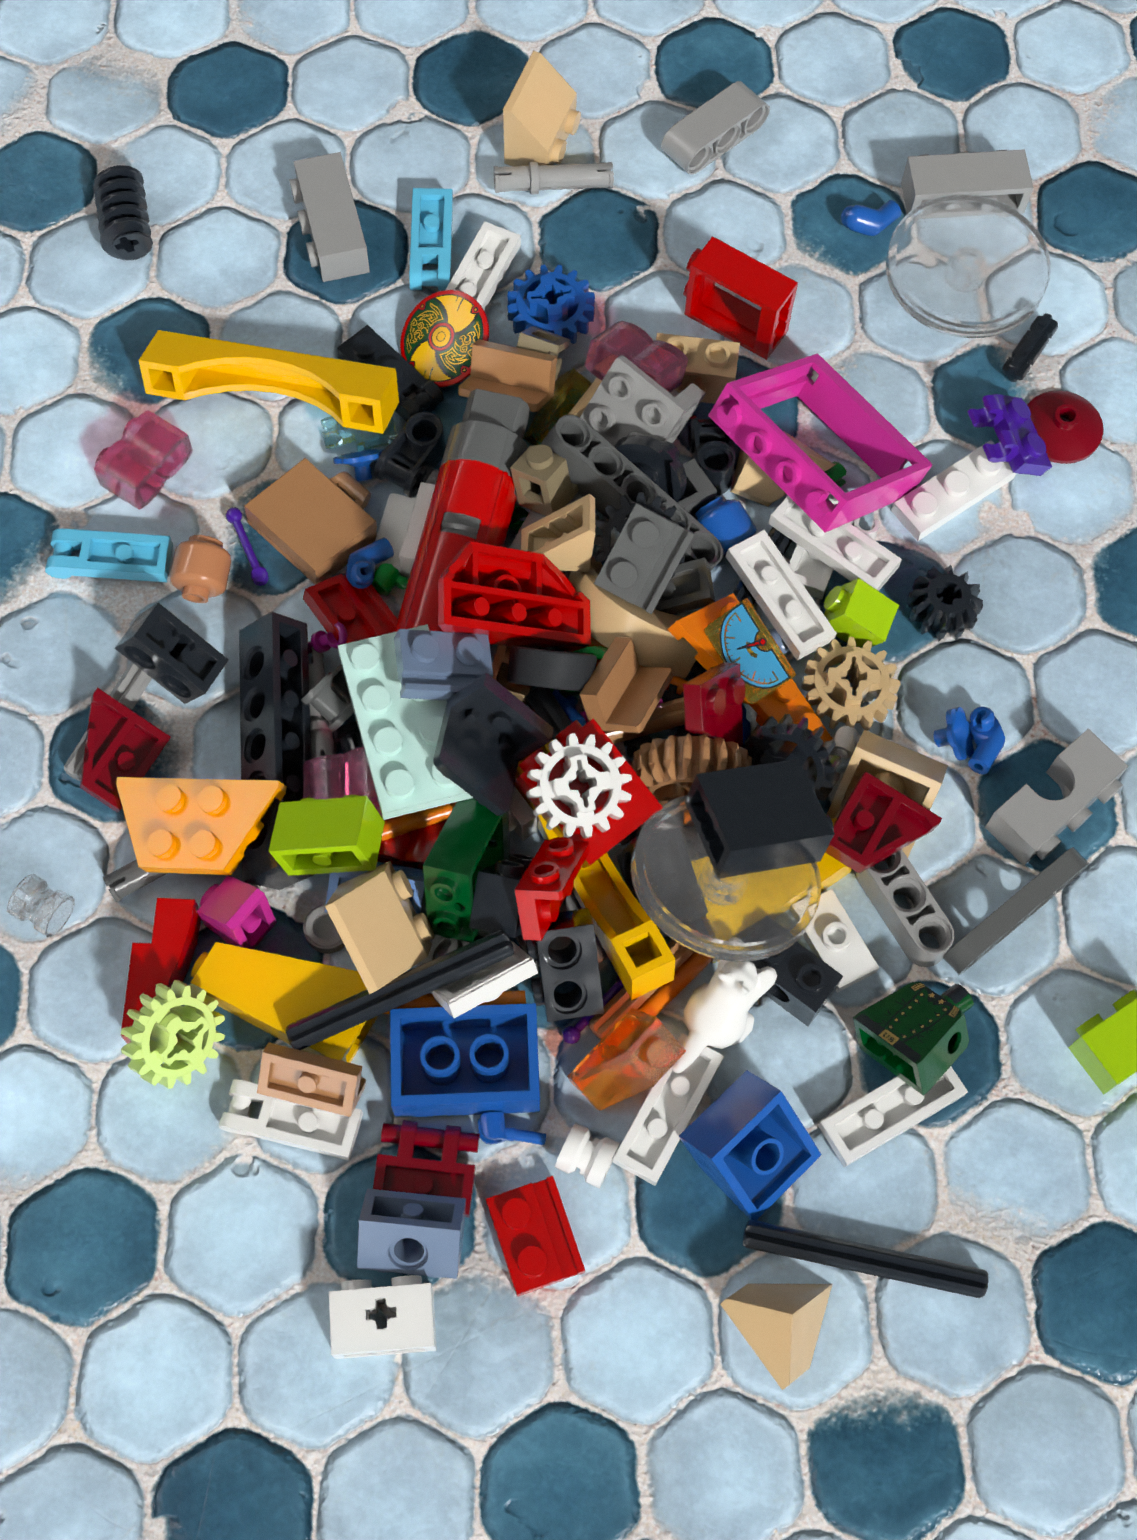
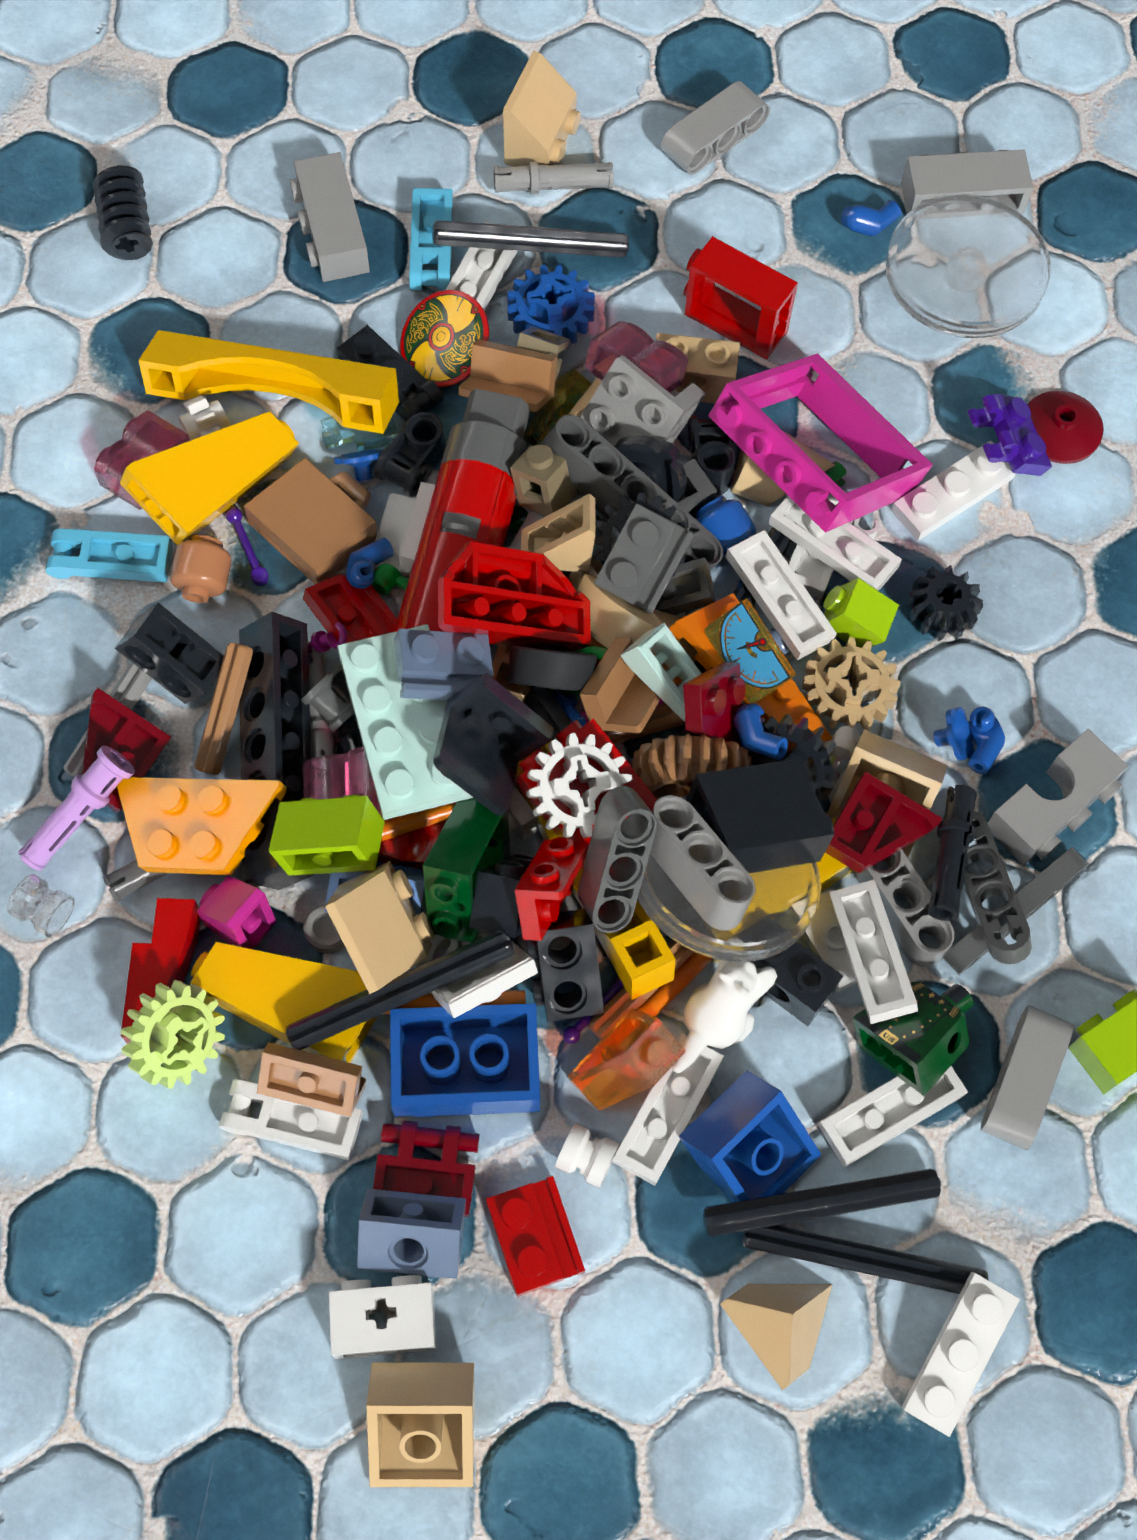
(88, 793): none -> lavender pin
(202, 417): none -> white gear
(206, 476): none -> yellow slope
(223, 708): none -> medium nougat axle
(421, 1424): none -> tan slope
(493, 1131): blue hand -> none
(529, 238): none -> black axle
(609, 886): none -> dark grey beam
(649, 668): none -> light aqua slope
(700, 864): none -> light grey beam
(752, 735): none -> blue arm
(821, 1202): none -> black axle
(873, 952): none -> white plate
(955, 835): none -> black pin
(960, 1353): none -> white plate
(995, 883): none -> dark grey beam
(1027, 1077): none -> light grey beam
(1030, 347): black axle -> none

